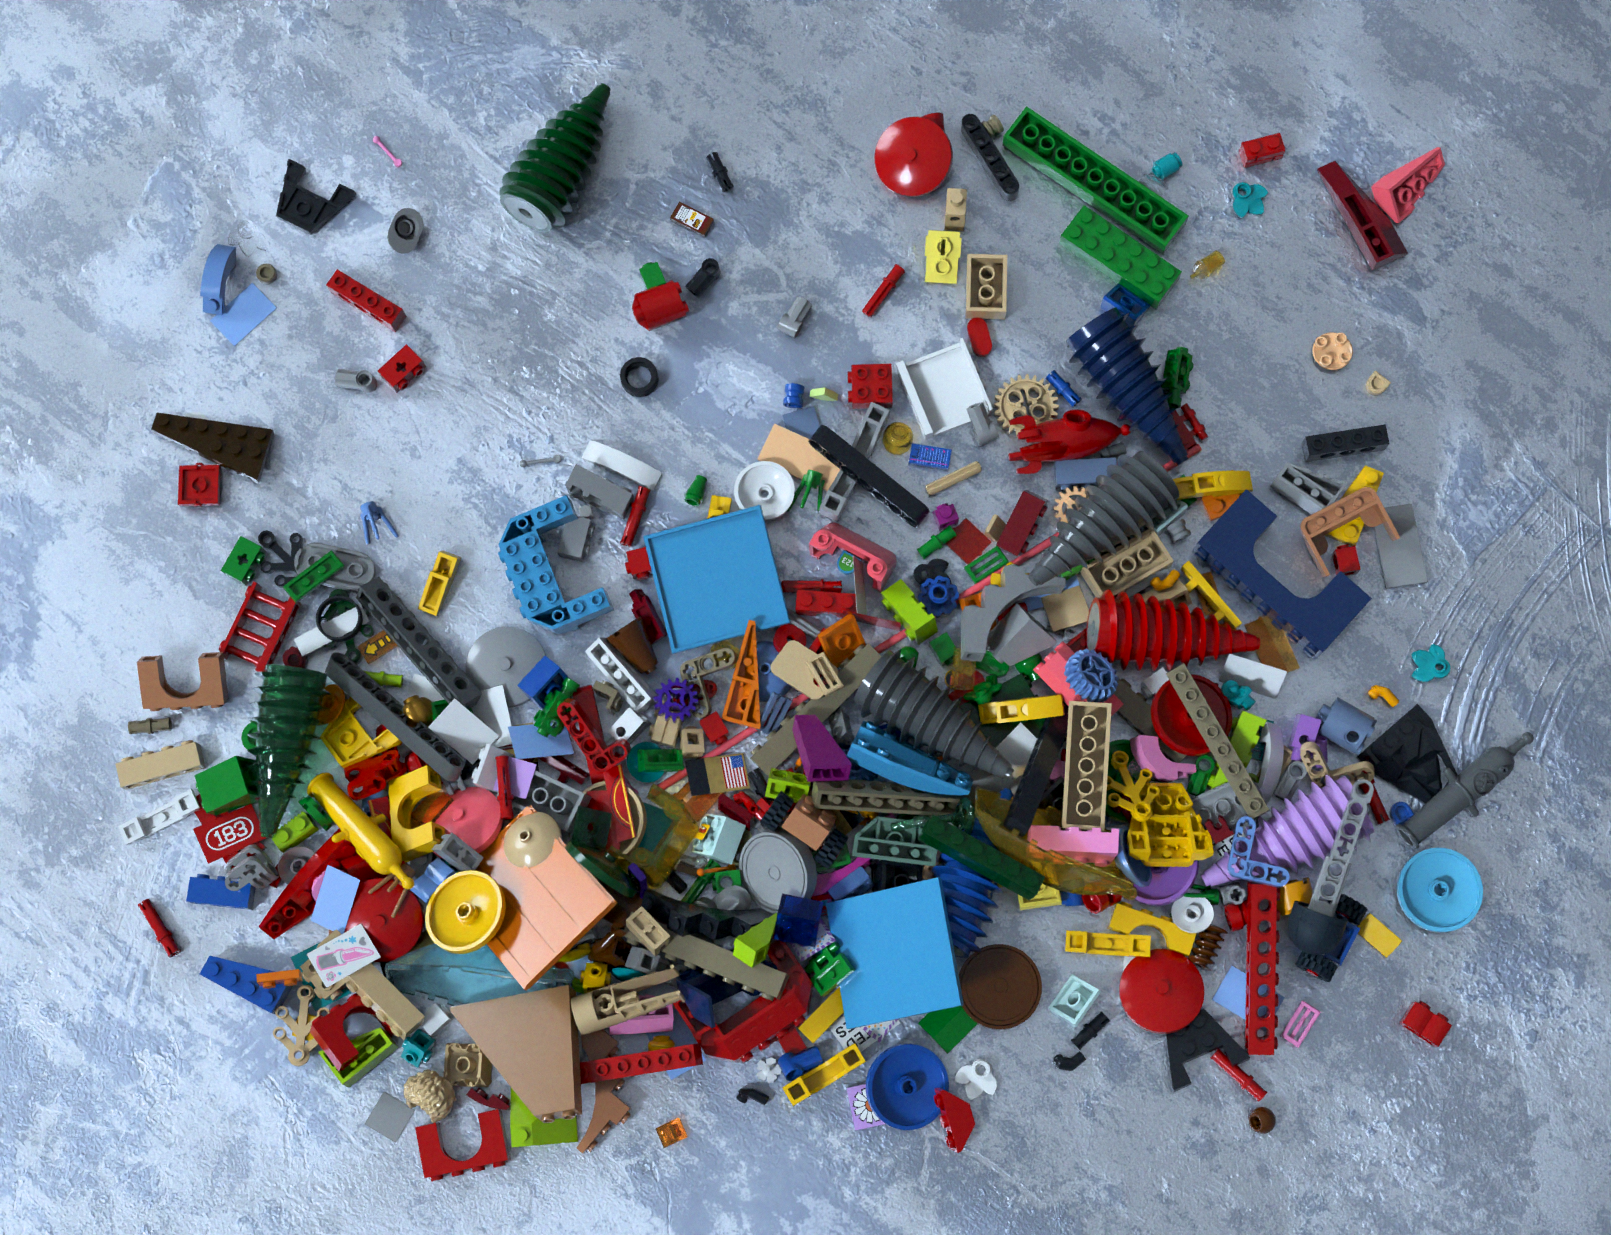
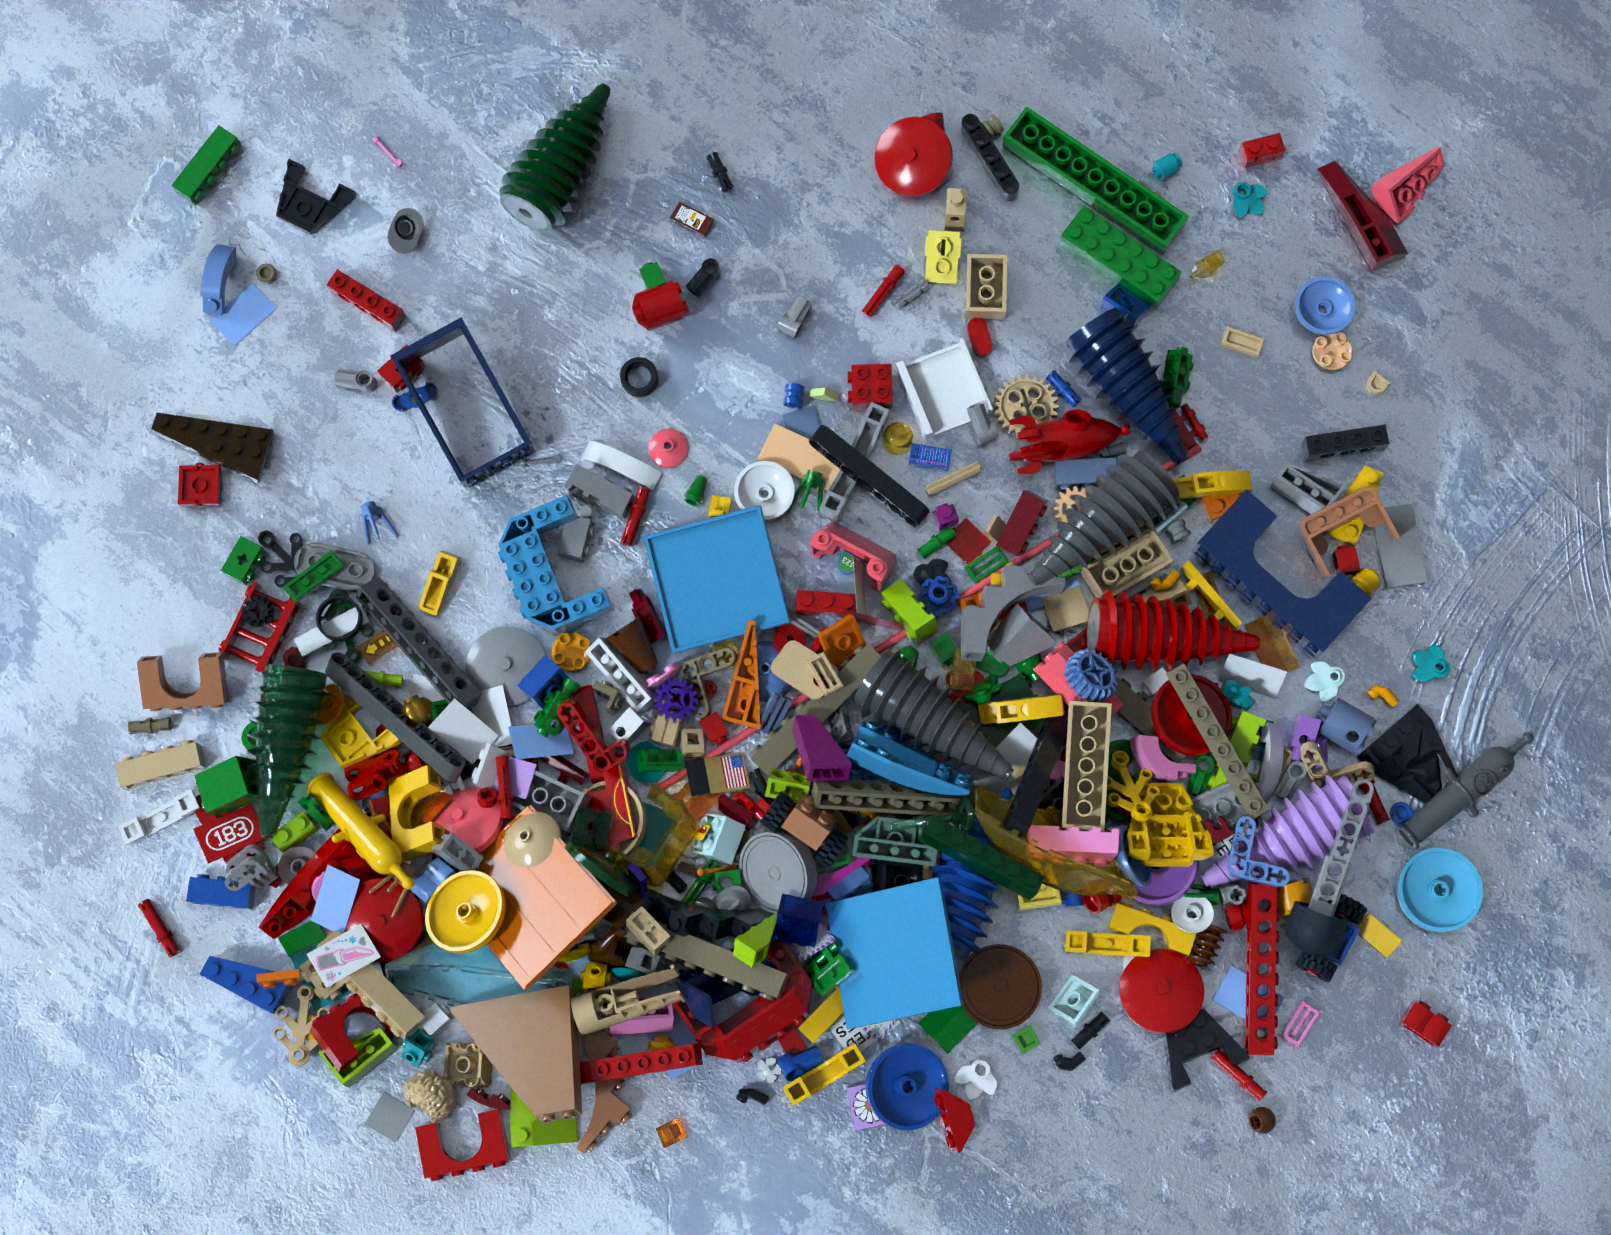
(206, 165): none -> green brick
(265, 617): none -> black gear
(302, 938): none -> green slope
(403, 403): none -> blue piece
(431, 343): none -> dark blue door
(486, 797): none -> red bush
(570, 652): none -> light orange dish
(638, 564): red brick -> none
(668, 457): none -> coral dish
(670, 673): none -> bright pink dish
(824, 586): red axle -> none
(911, 294): none -> light grey axle
(1026, 1039): none -> bright green plate
(1242, 342): none -> tan tile
(1322, 681): none -> light aqua plate
(1326, 294): none -> medium blue dish
(1367, 580): none -> yellow head

